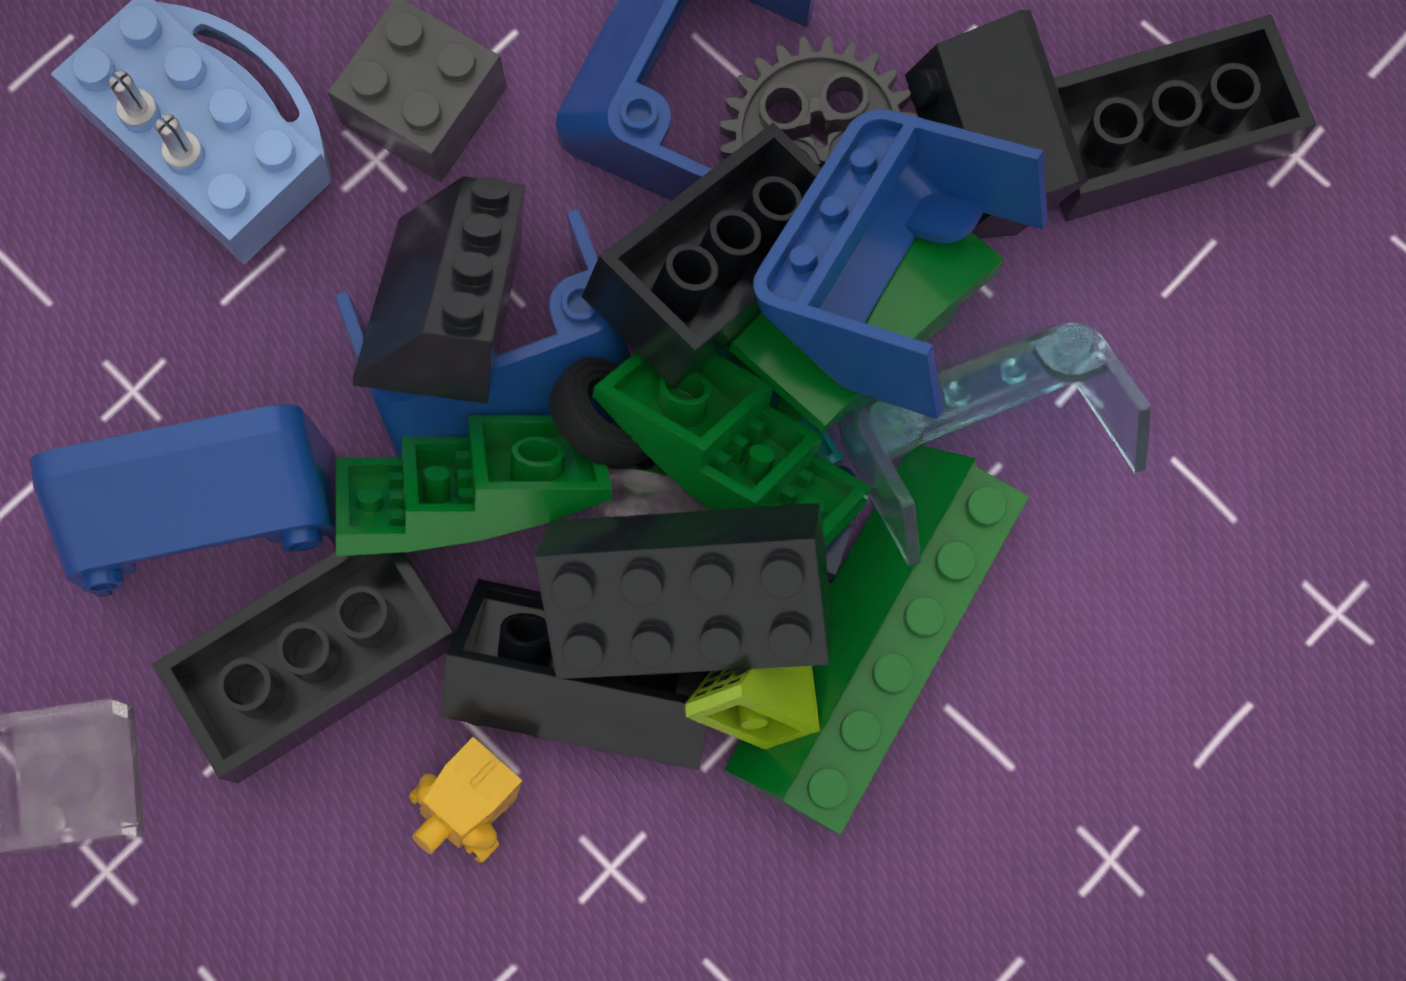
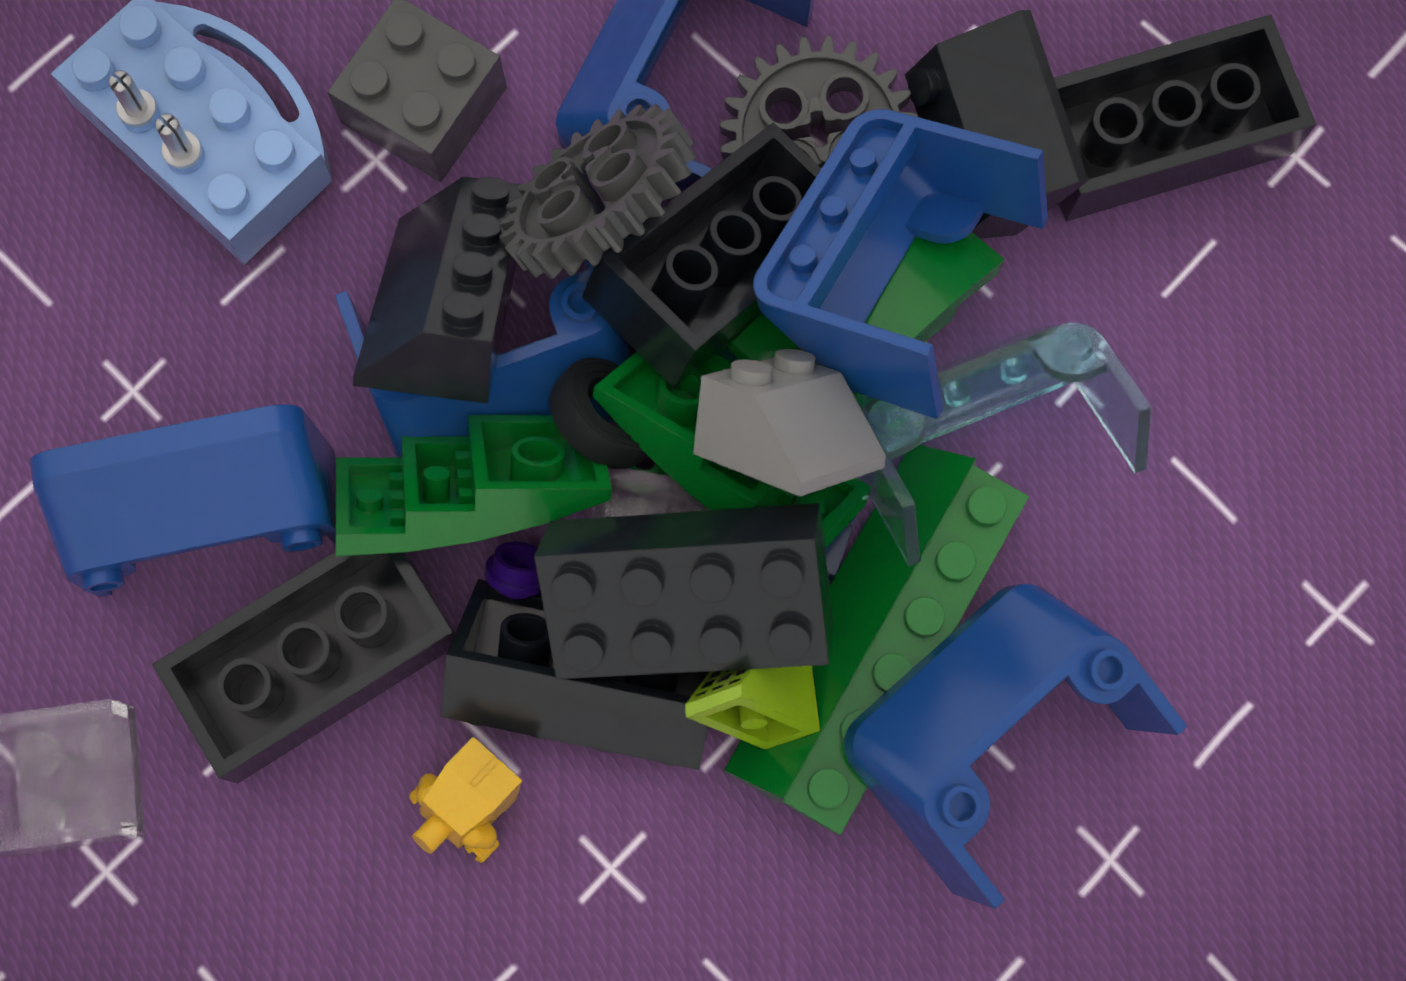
(513, 570): none -> dark purple plate
(630, 165): none -> dark grey gear
(785, 423): none -> light grey slope
(965, 696): none -> blue windscreen

